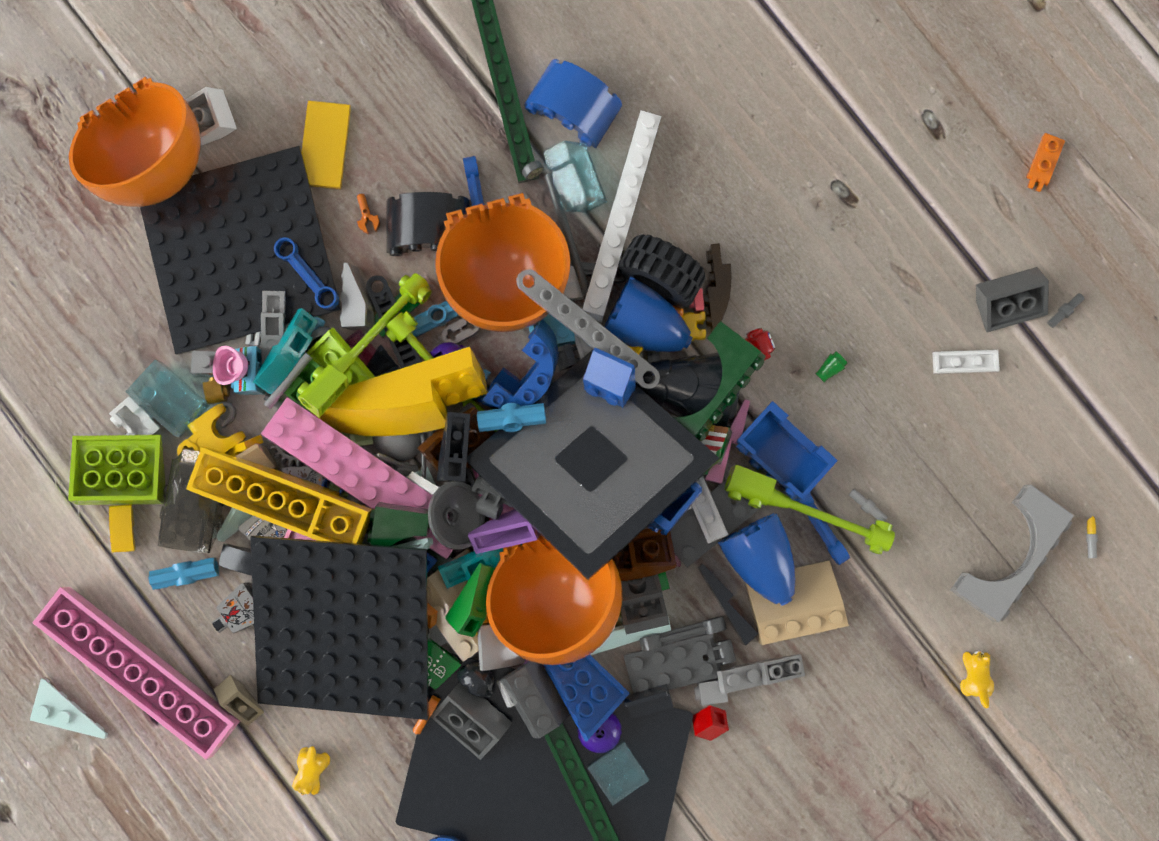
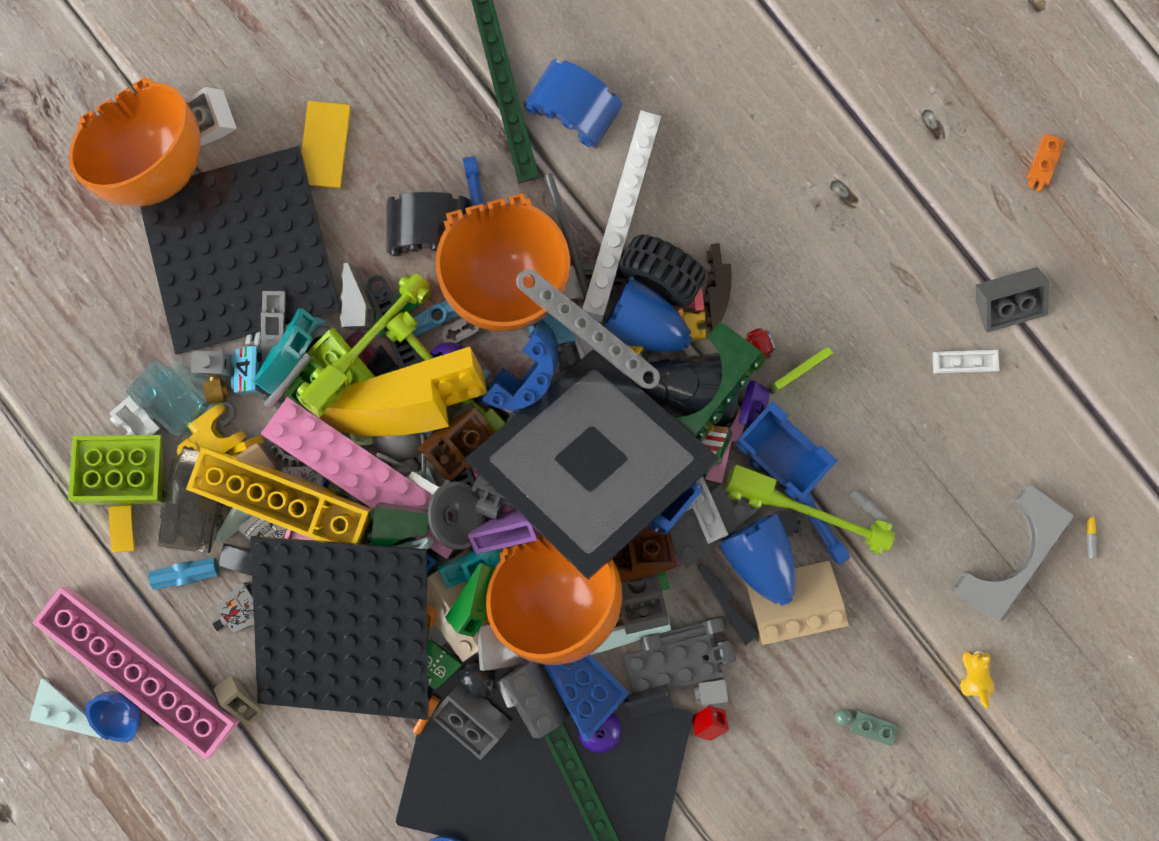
(113, 716): none -> blue cylinder
(229, 365): bright pink helmet -> none
(306, 273): blue piece -> none
(310, 767): yellow animal -> none
(366, 215): orange bar -> none
(454, 448): black slope -> none
(511, 417): dark azure piece -> none
(532, 170): dark grey tile -> none
(575, 177): clear light blue piece -> none
(609, 378): slope -> none
(618, 773): clear light blue plate -> none
(754, 402): none -> dark purple plate
(760, 673): light grey slope -> none
(789, 522): none -> black plate
(801, 369): none -> lime tile
(833, 365): green cone -> none
(868, 726): none -> sand green plate
(1066, 310): dark grey bar -> none

